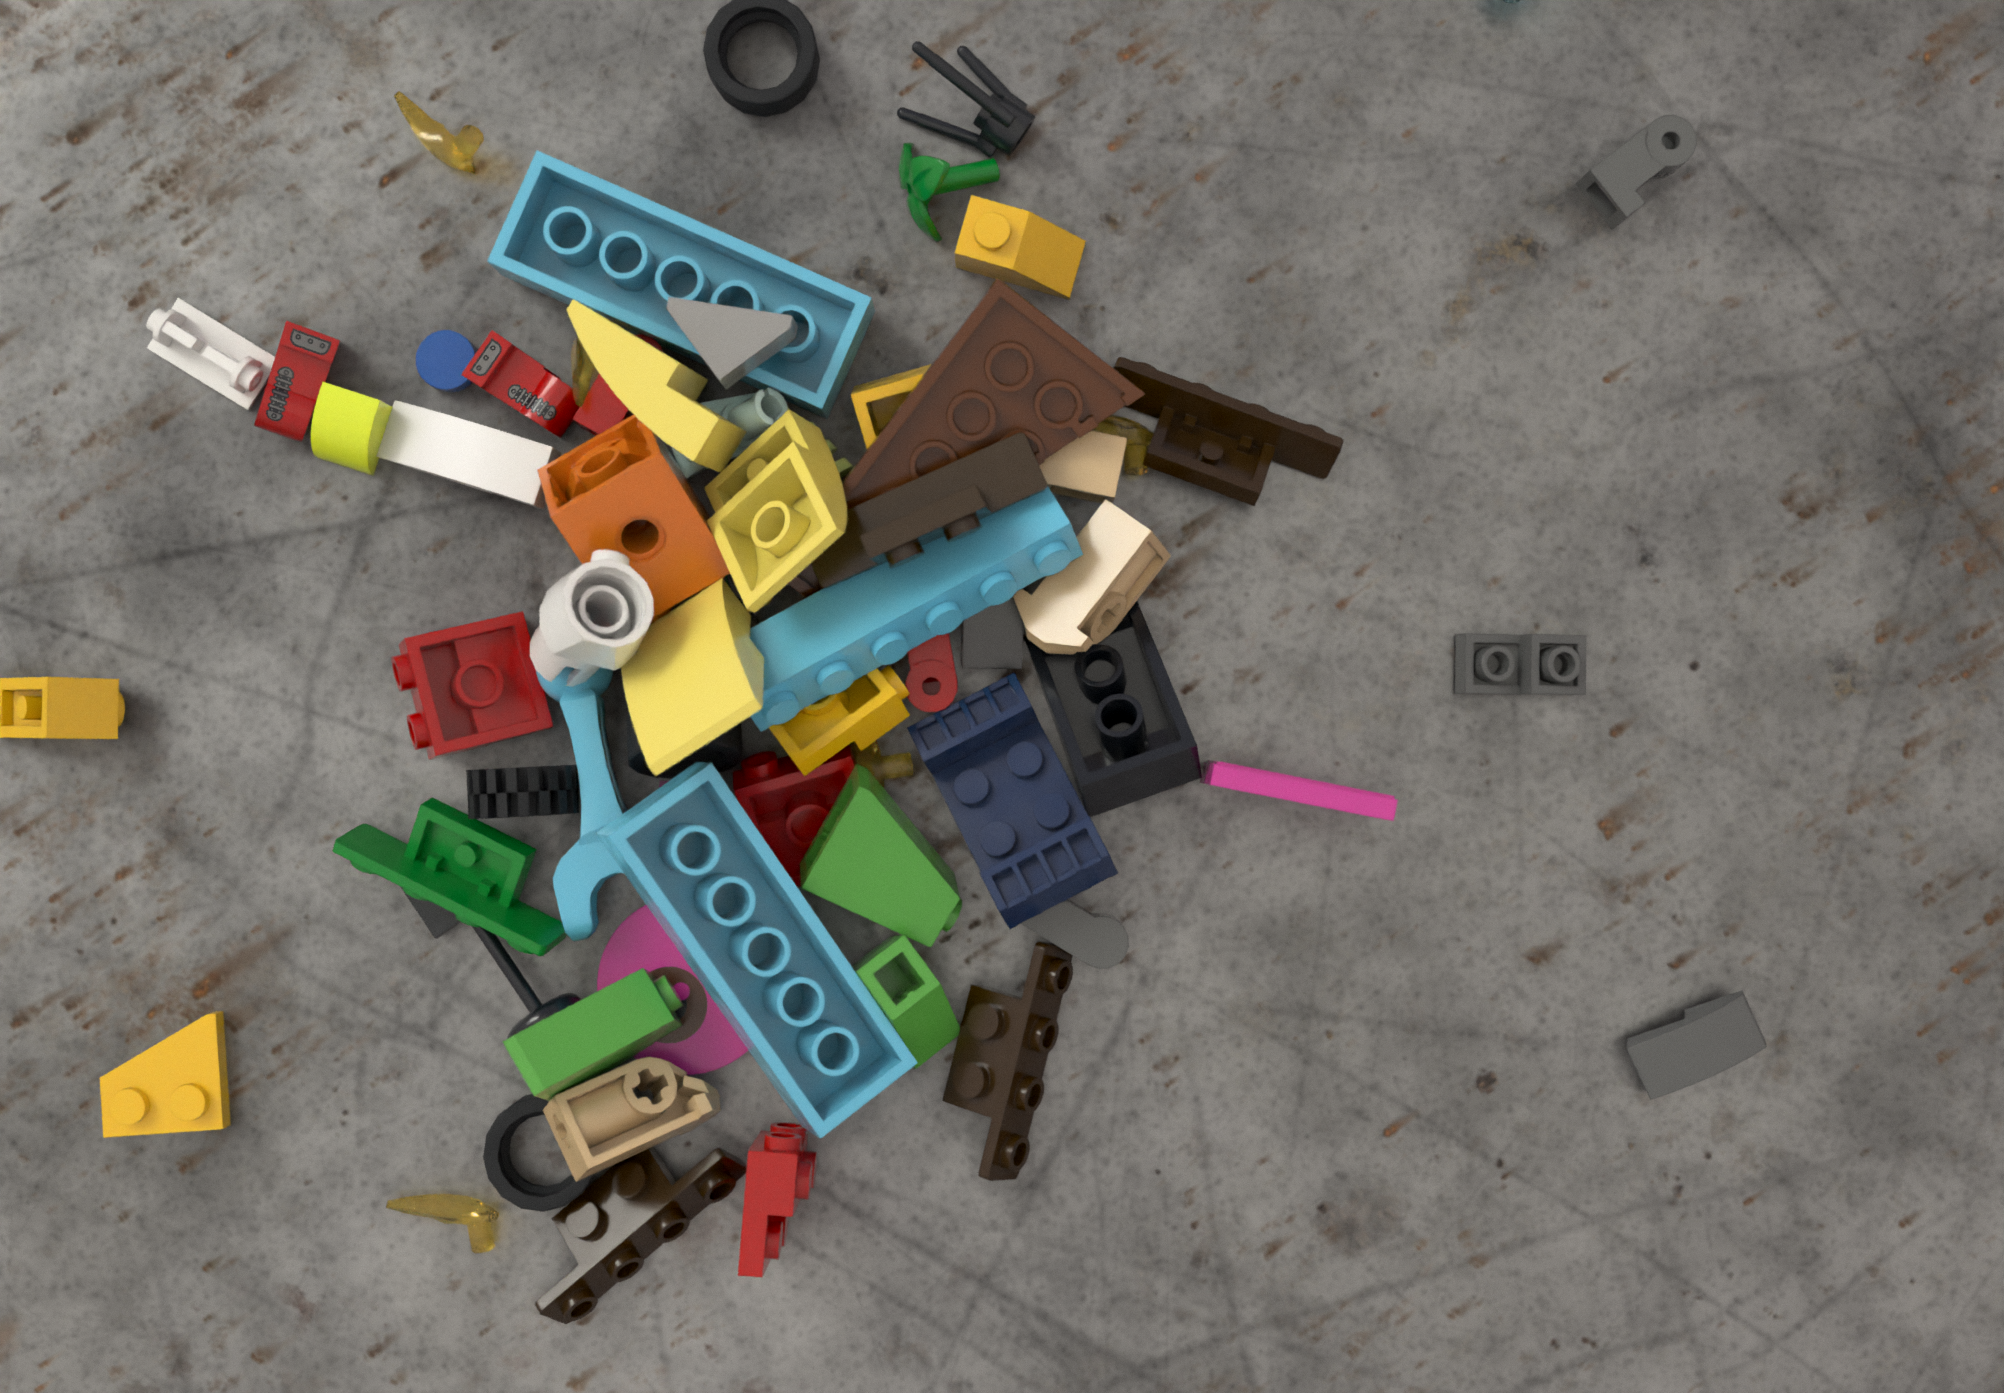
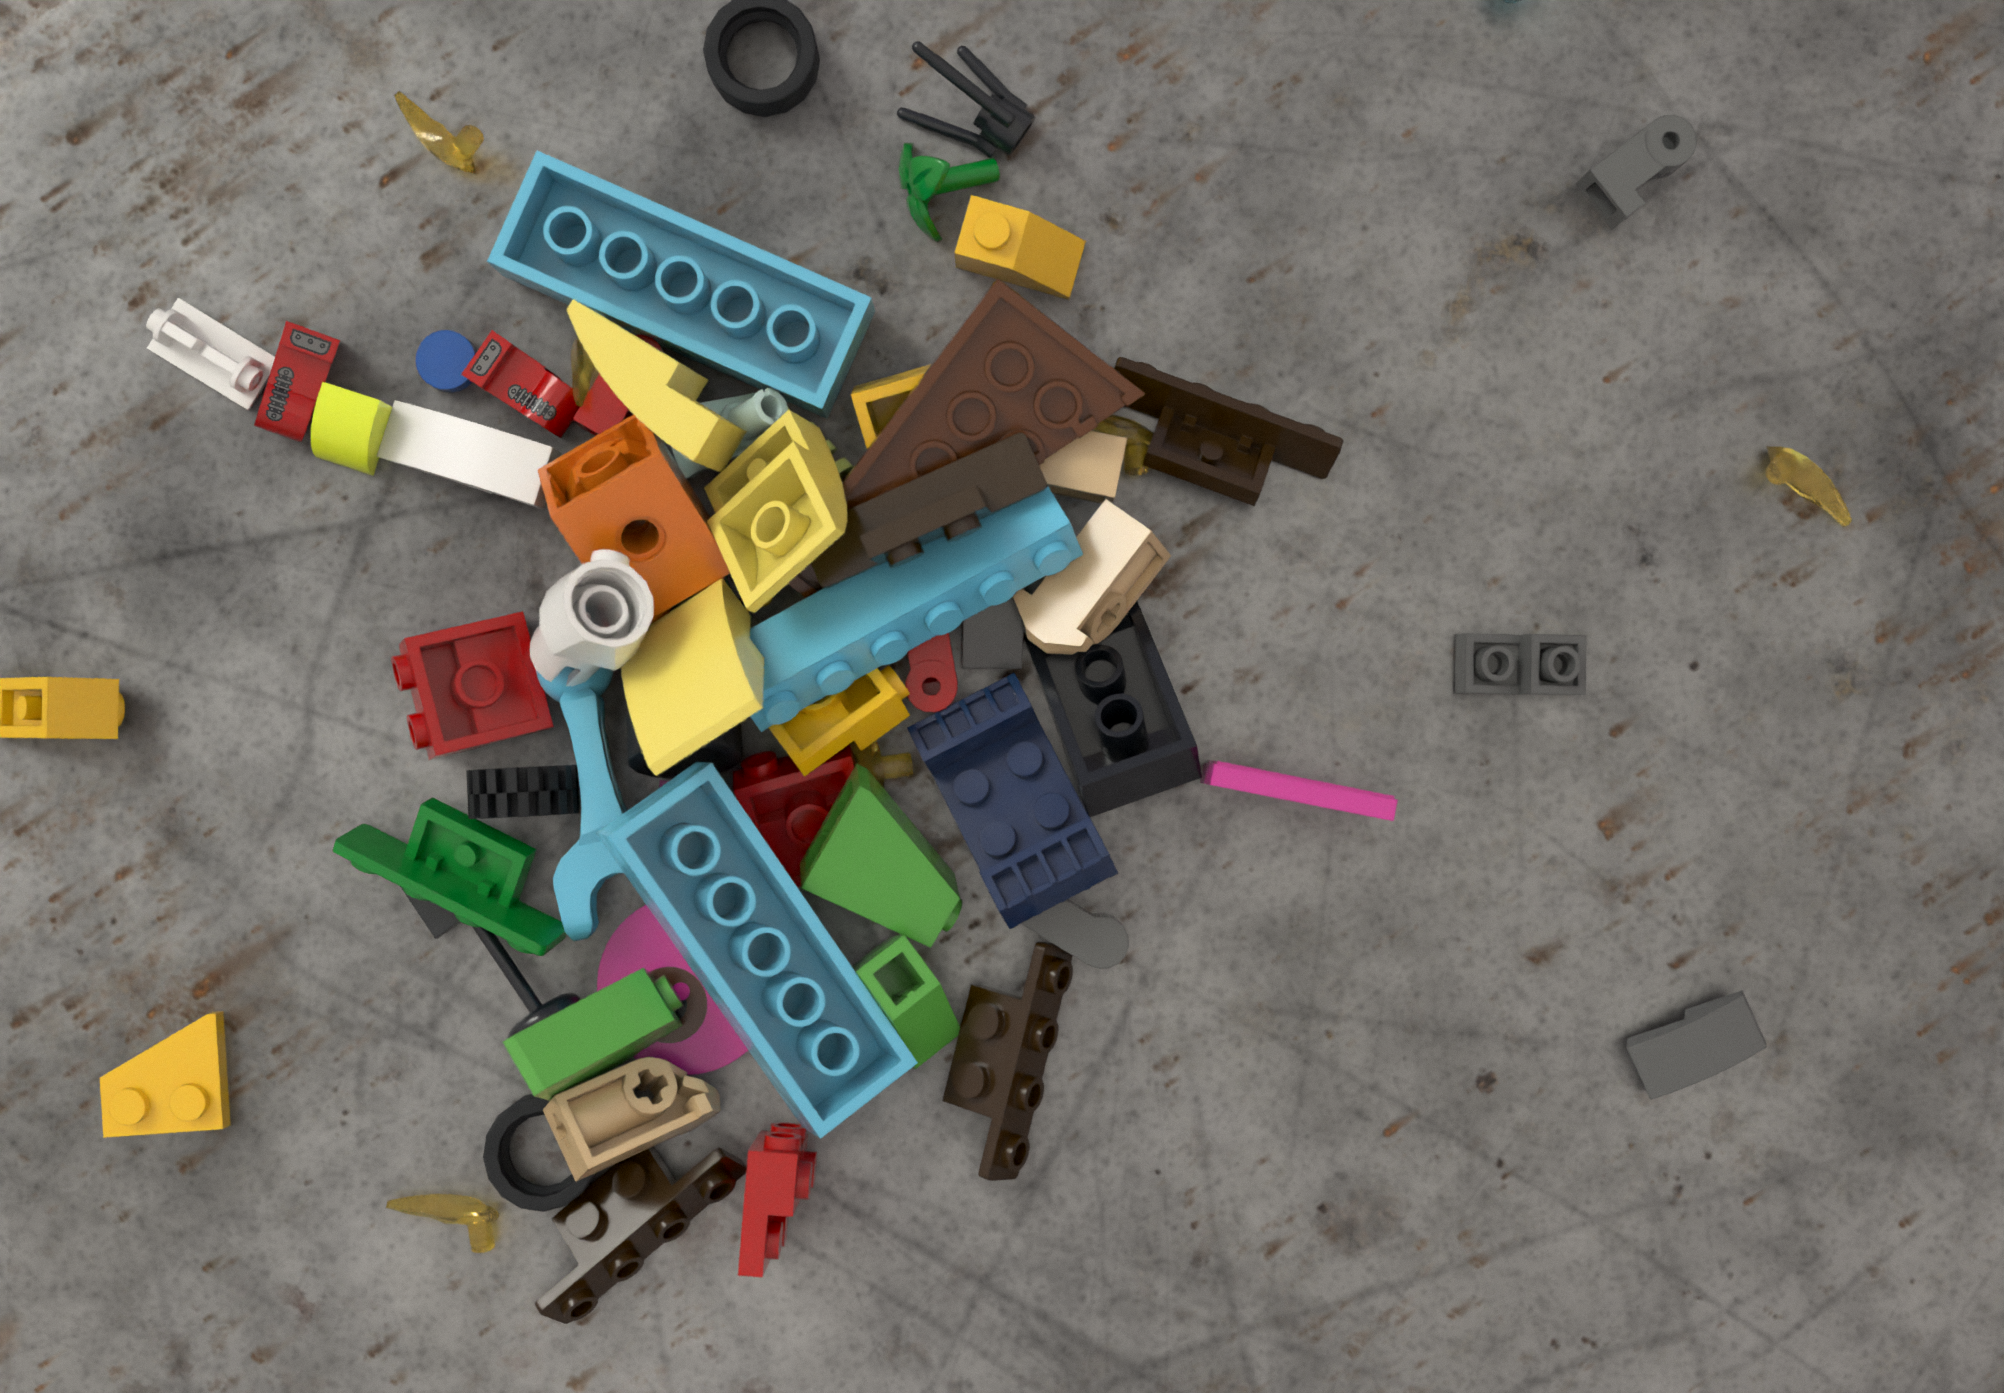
(731, 337): light grey slope -> none
(1806, 480): none -> clear yellow bar

